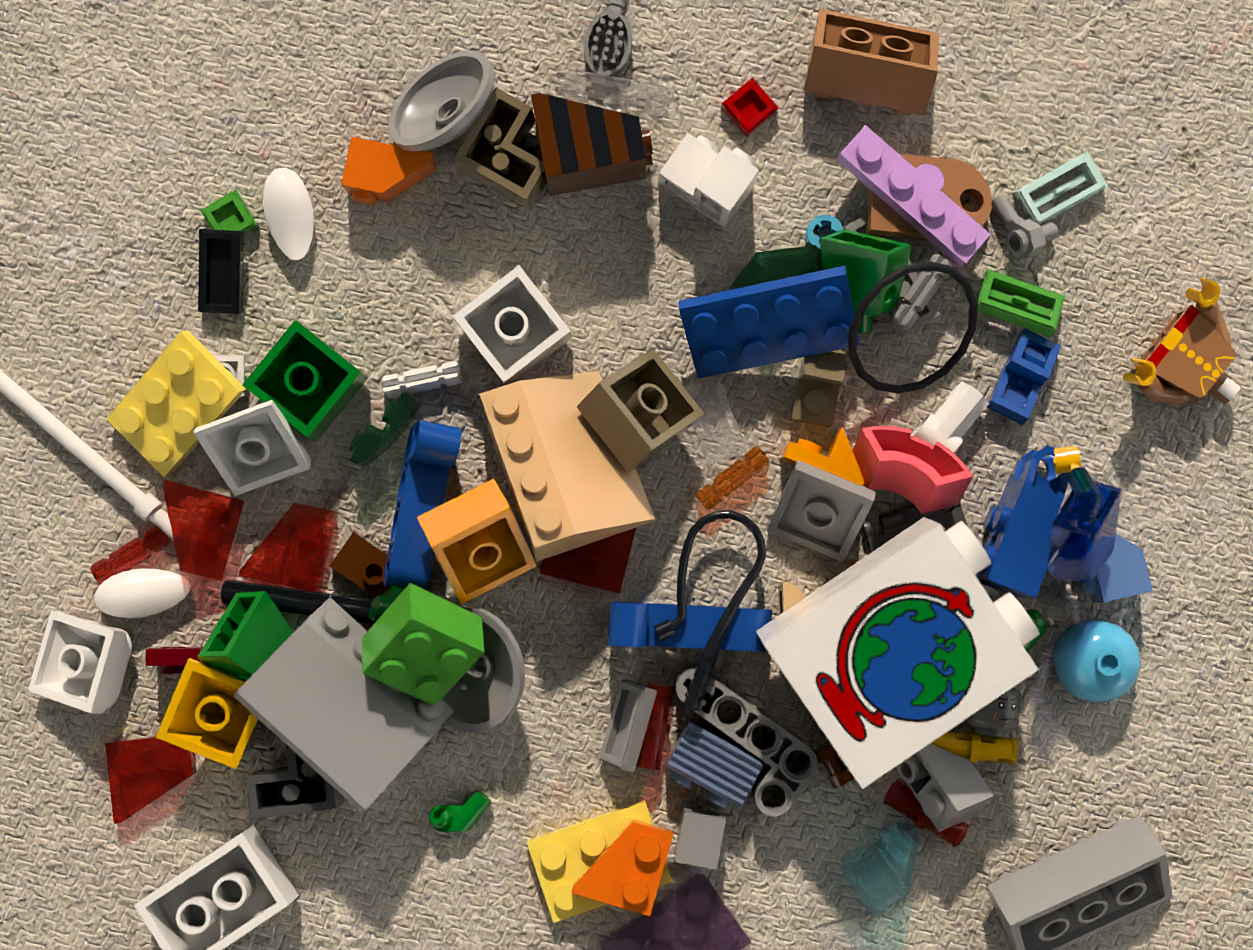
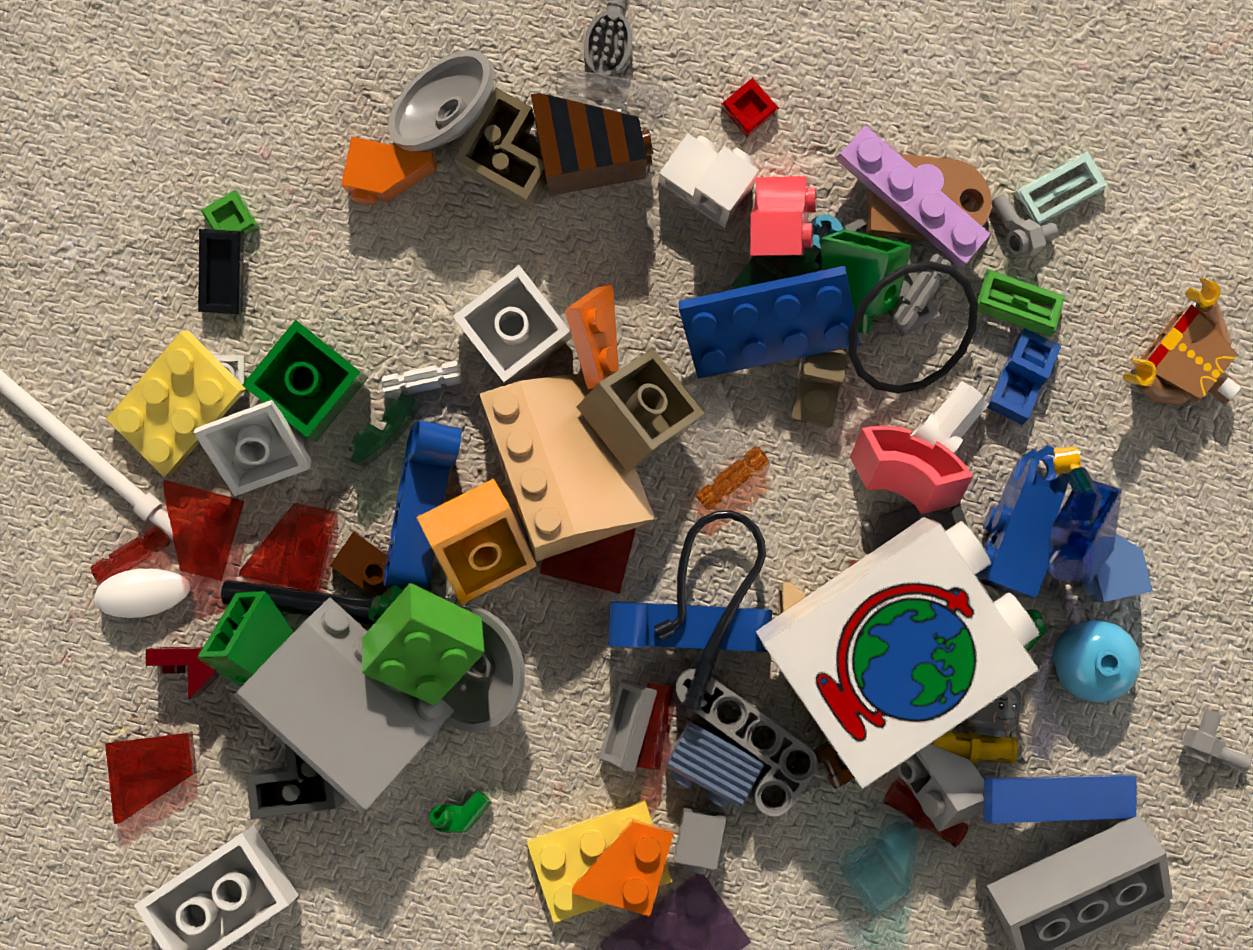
(81, 663): white slope -> none
(208, 716): yellow slope -> none
(288, 212): white arm -> none
(594, 334): none -> orange wing
(782, 216): none -> coral brick
(821, 511): light grey plate -> none
(838, 460): light orange slope -> none
(872, 62): medium nougat slope -> none
(1059, 798): none -> blue tile
(1204, 745): none -> light grey piece

